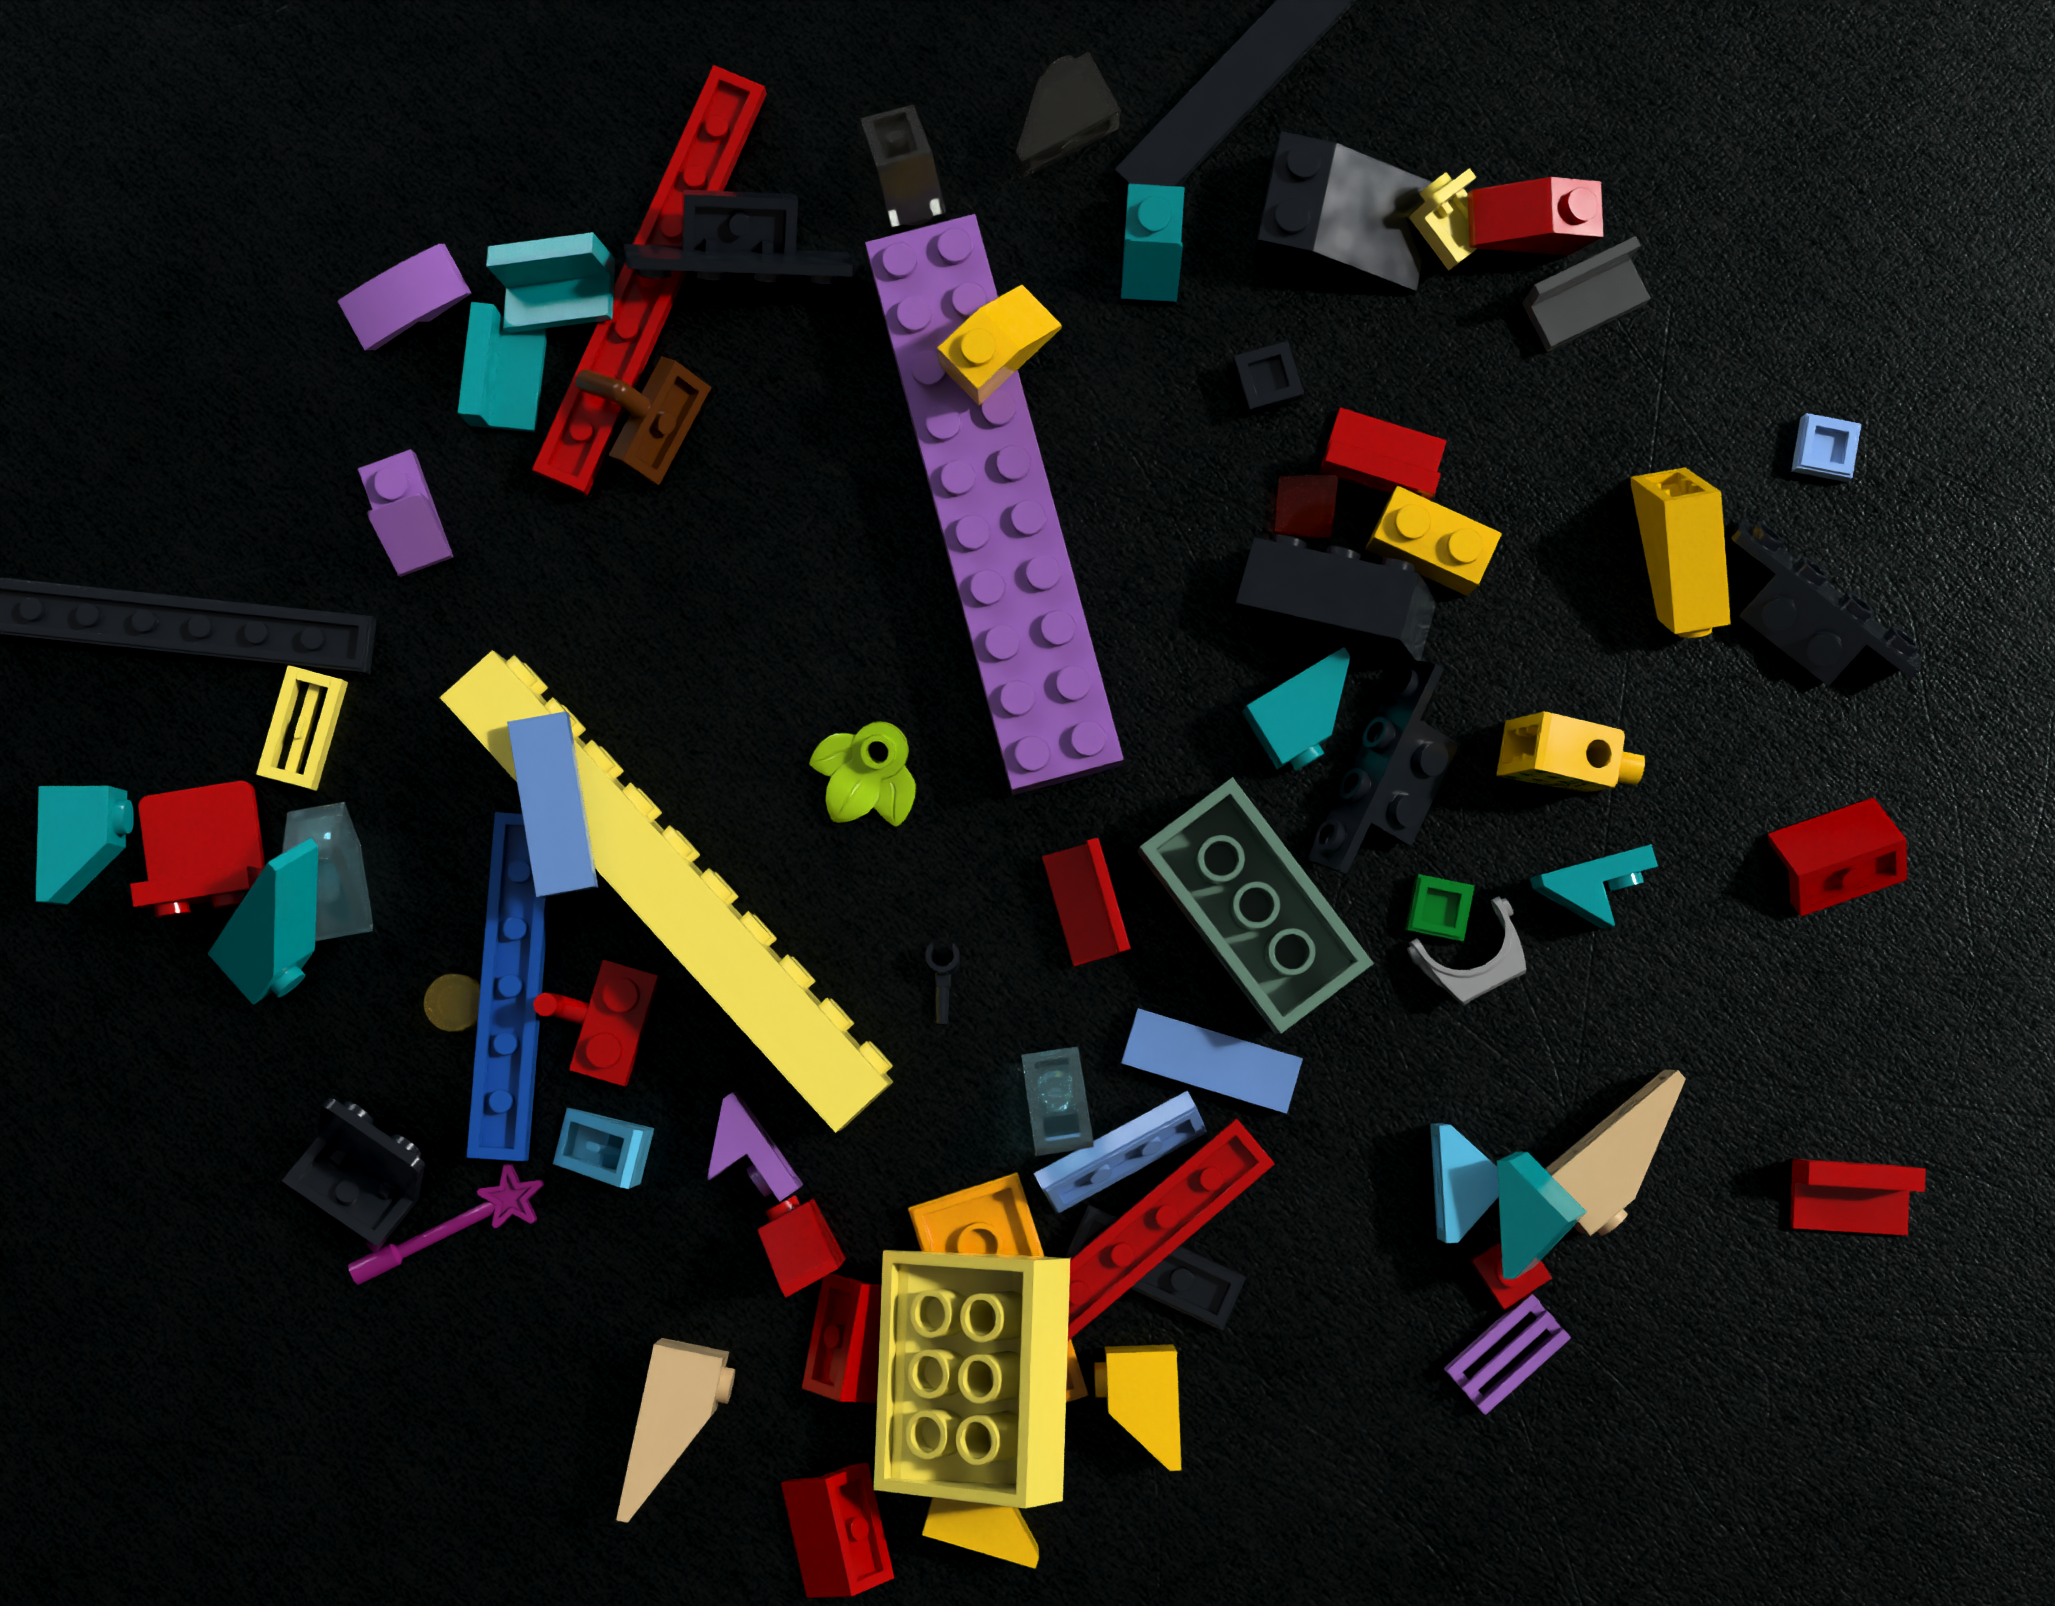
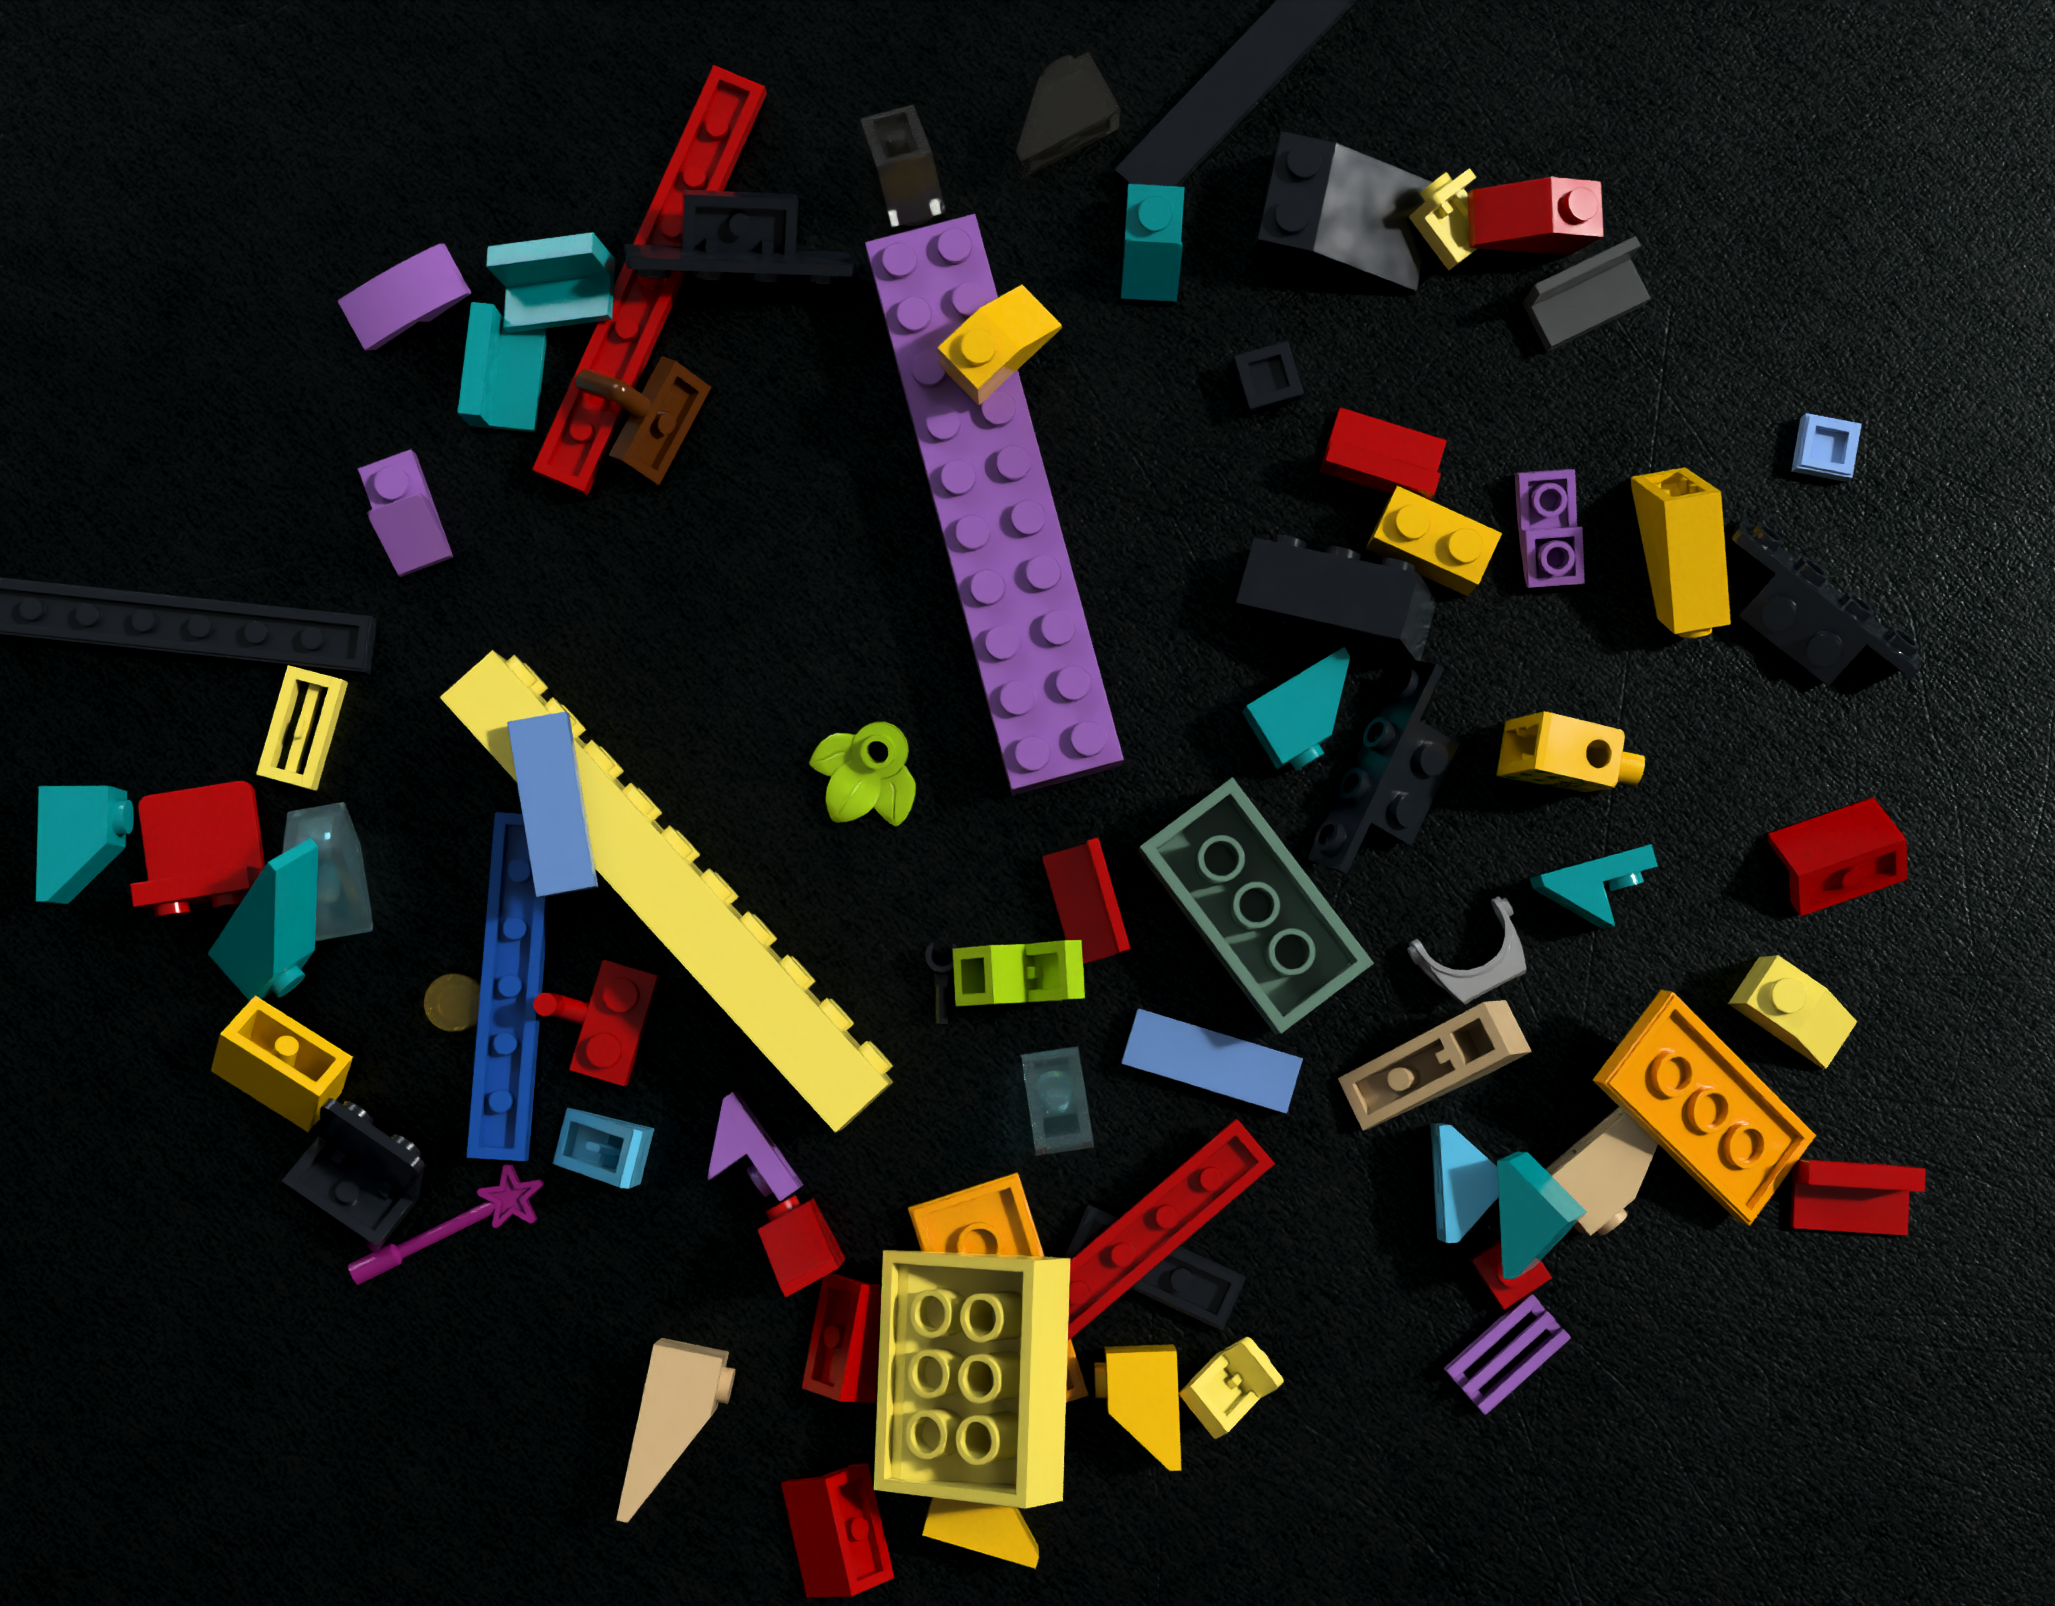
(280, 1063): none -> yellow brick
(1018, 973): none -> lime brick
(1121, 1152): medium blue tile -> none
(1230, 1386): none -> light yellow bracket
(1306, 505): clear red slope -> none
(1435, 1063): none -> tan slope
(1439, 908): green tile -> none
(1548, 528): none -> medium lavender slope
(1704, 1107): none -> light orange tile
(1794, 1009): none -> light yellow slope

